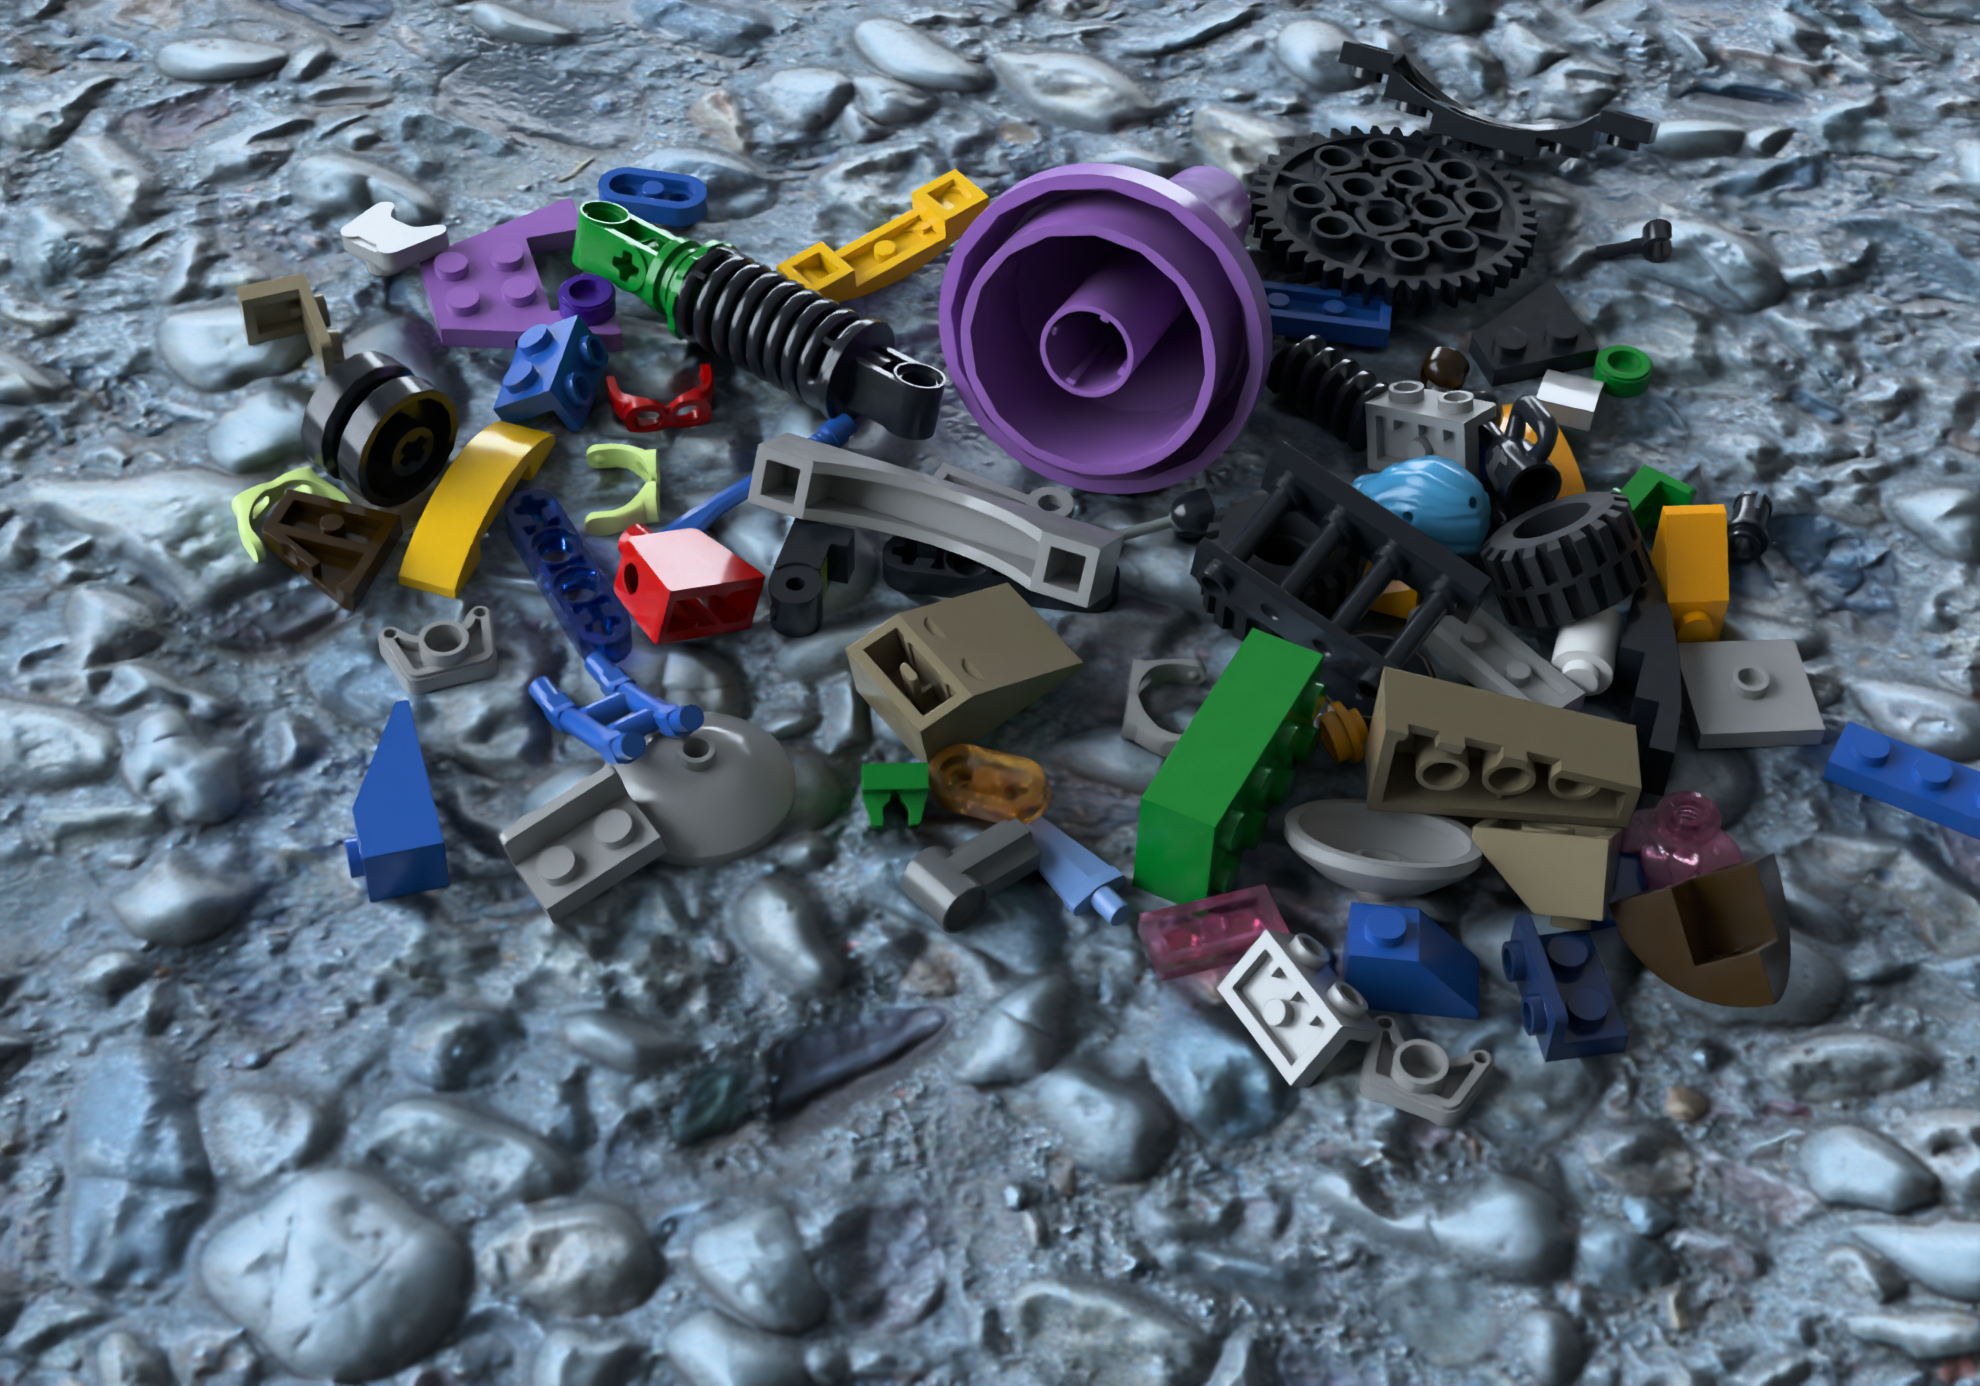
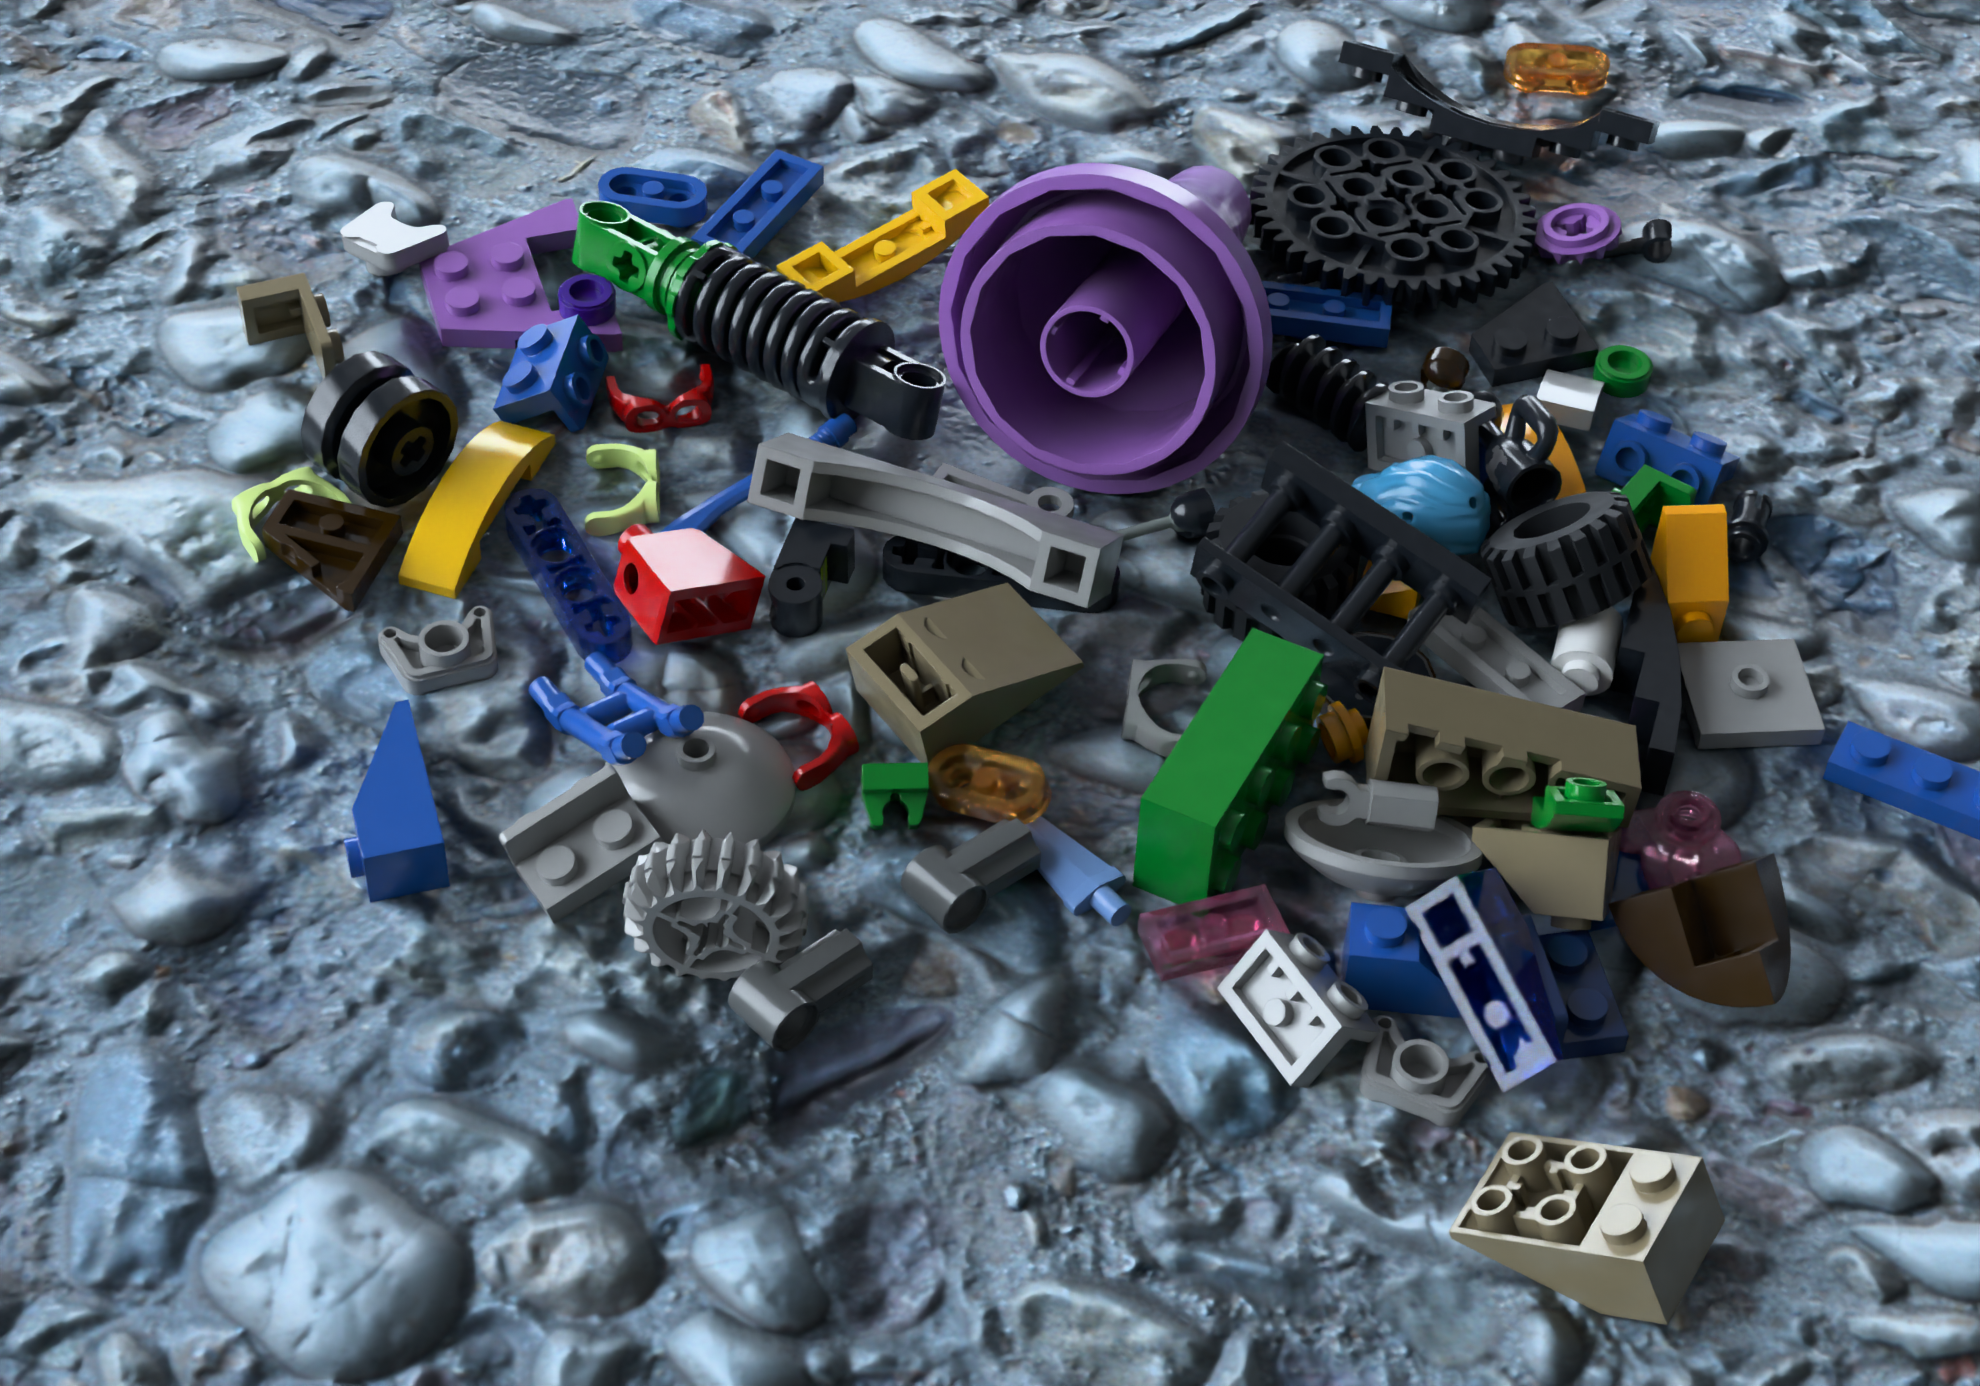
(714, 906): none -> light grey gear
(763, 203): none -> blue plate
(788, 998): none -> dark grey piece
(812, 703): none -> red cap
(1380, 803): none -> light grey bar
(1490, 972): none -> clear blue slope
(1556, 68): none -> clear orange plate
(1563, 229): none -> medium lavender gear
(1578, 807): none -> green slope
(1595, 1221): none -> dark tan slope
(1652, 442): none -> blue bracket

